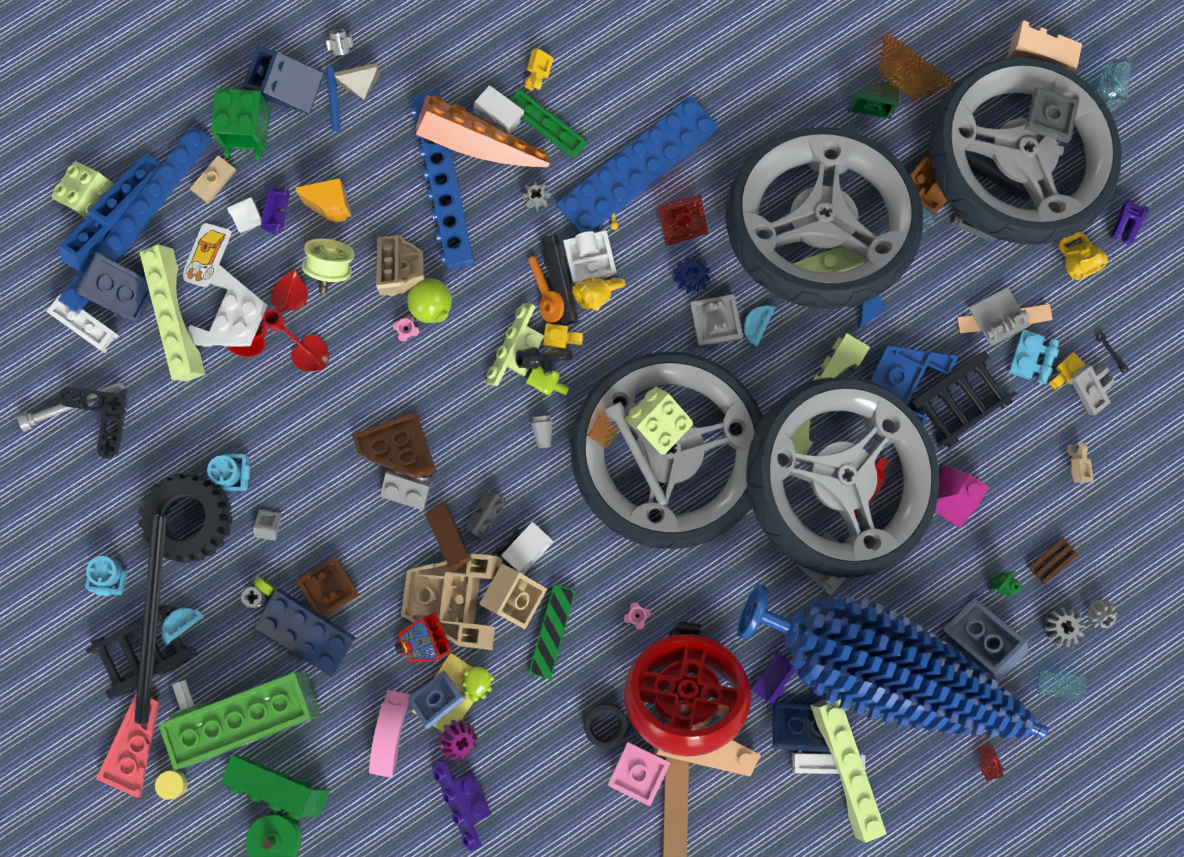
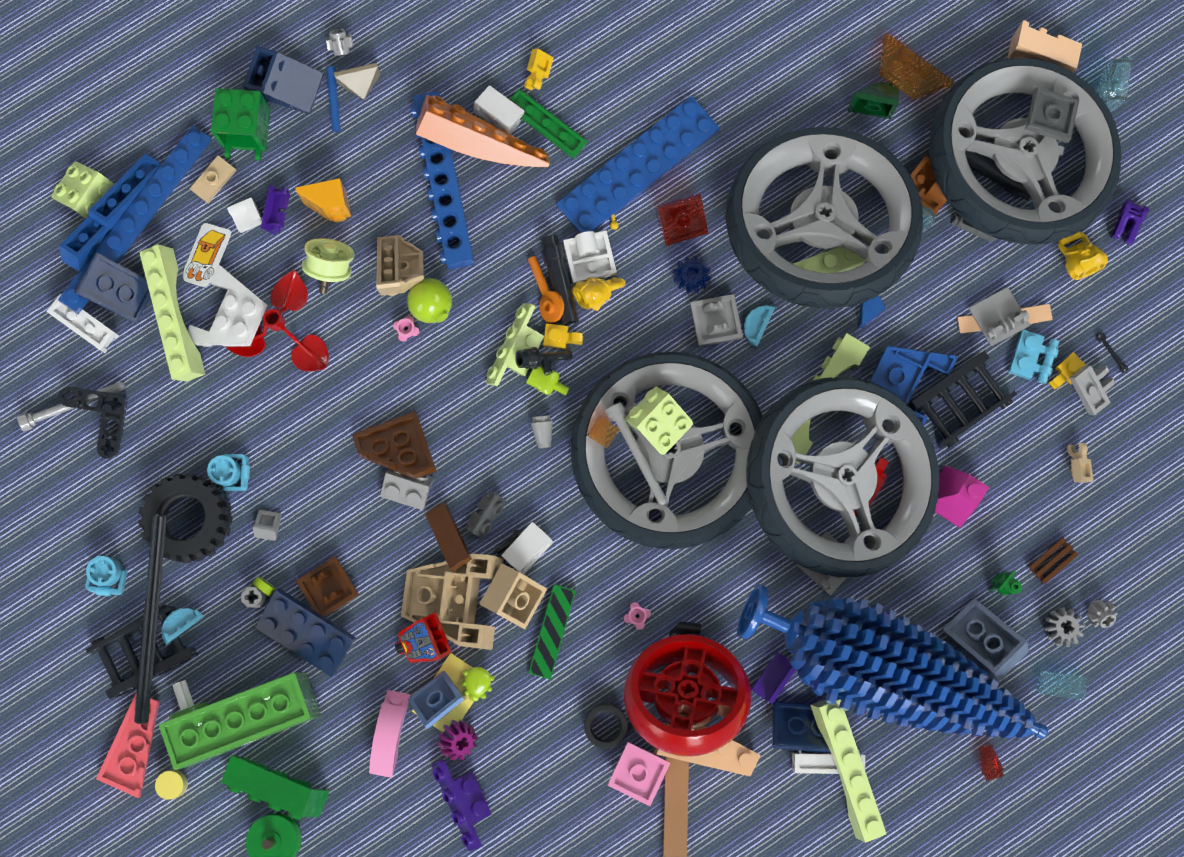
(536, 202): light grey gear -> none

